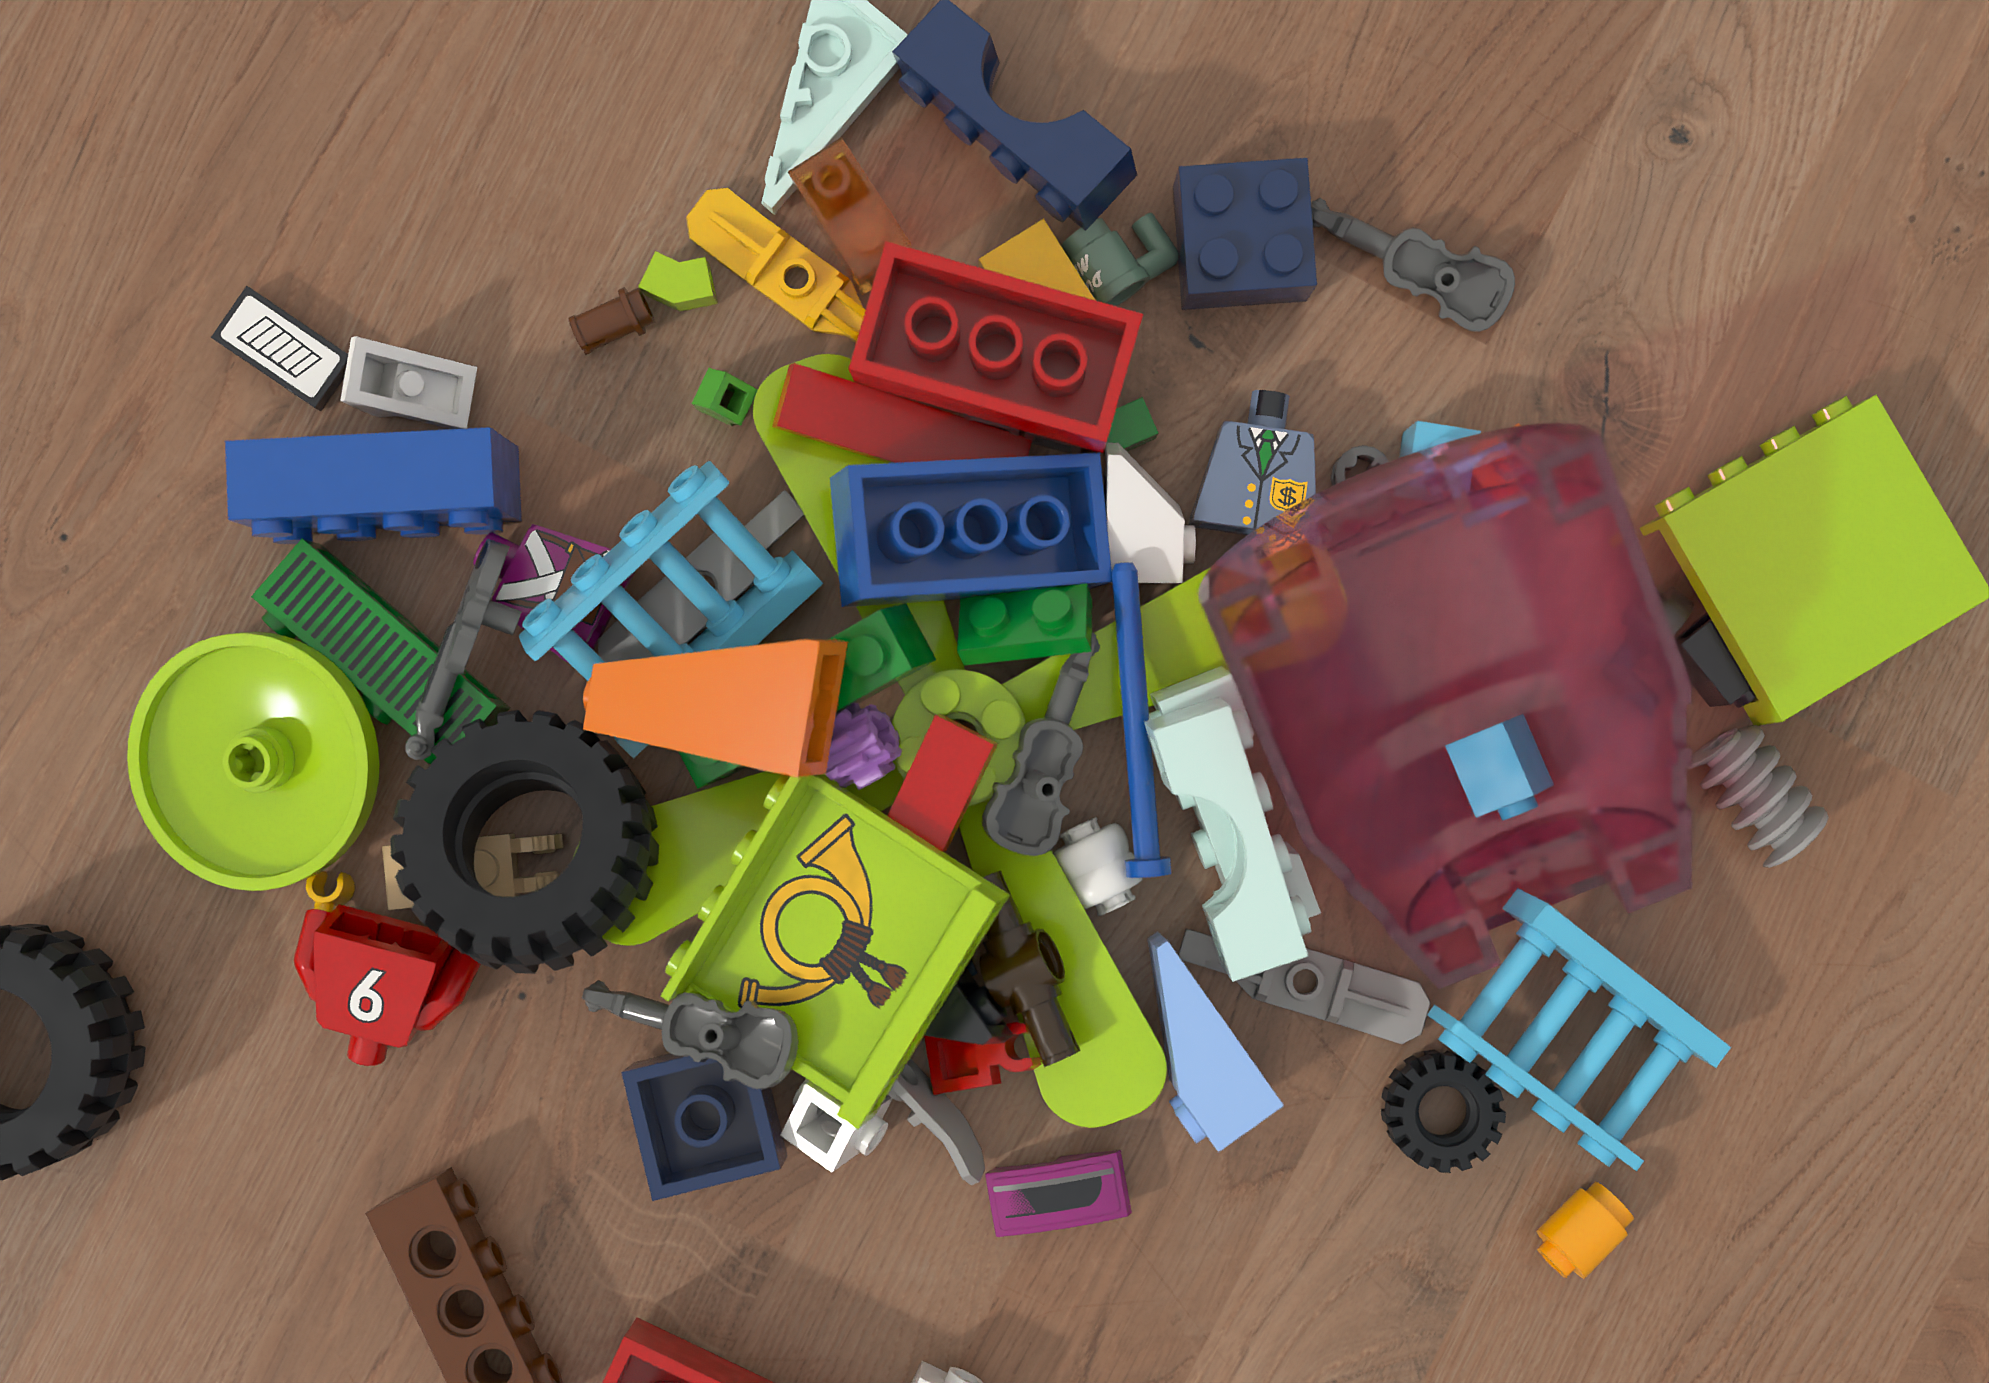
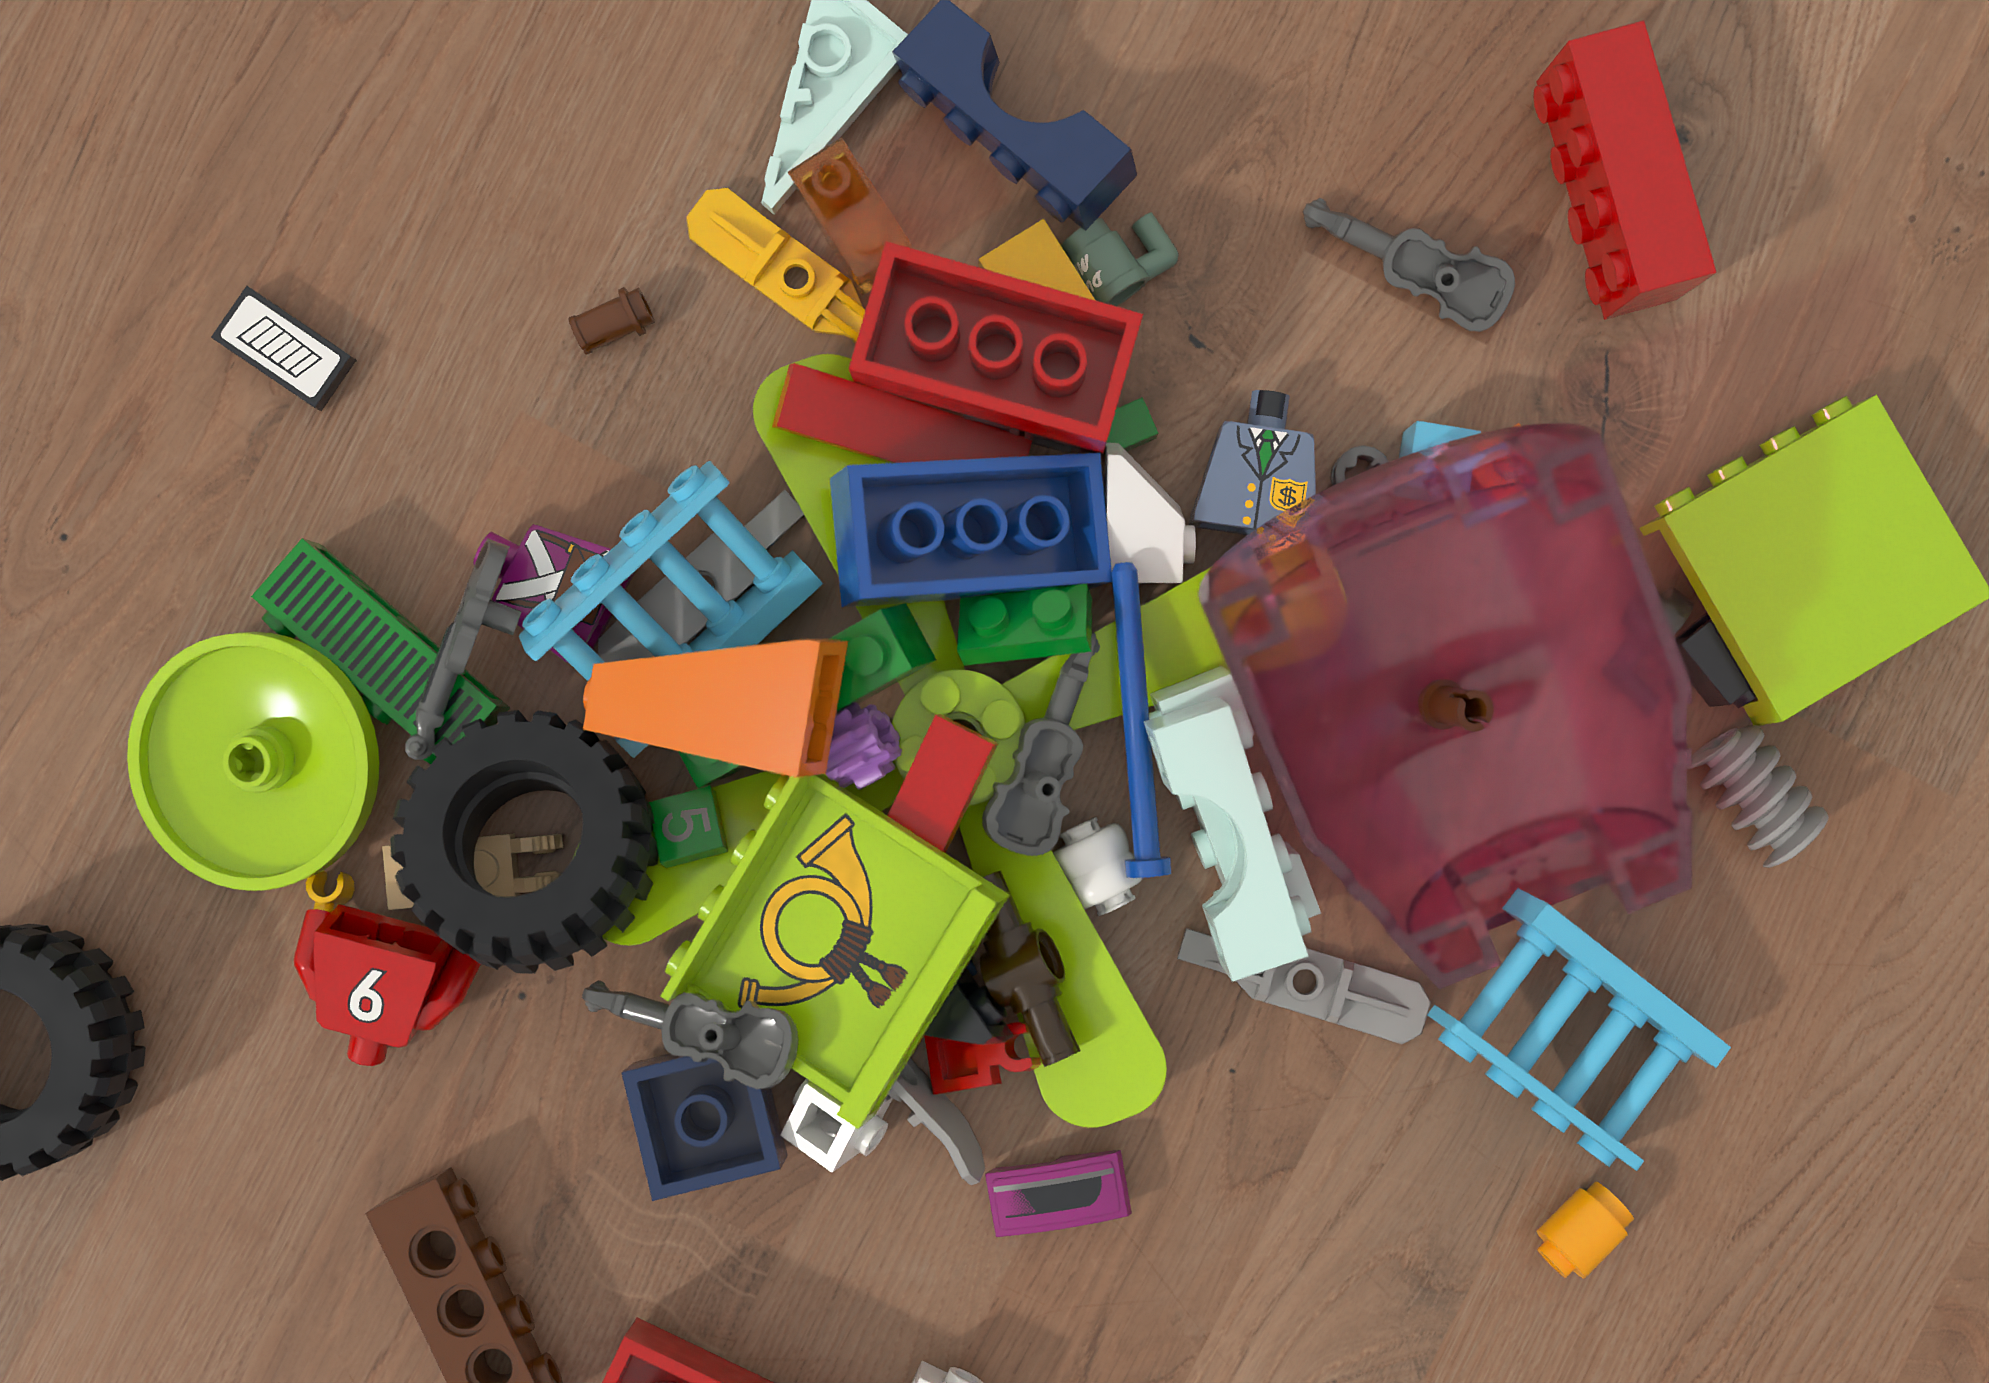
(373, 483): blue brick -> none
(407, 384): white slope -> none
(679, 284): lime piece -> none
(688, 827): none -> green tile
(712, 390): bright green piece -> none
(1213, 1075): light blue slope -> none
(1244, 233): dark blue brick -> none
(1448, 705): none -> reddish brown pin
(1474, 1133): black tyre -> none
(1500, 768): dark azure brick -> none
(1623, 171): none -> red brick

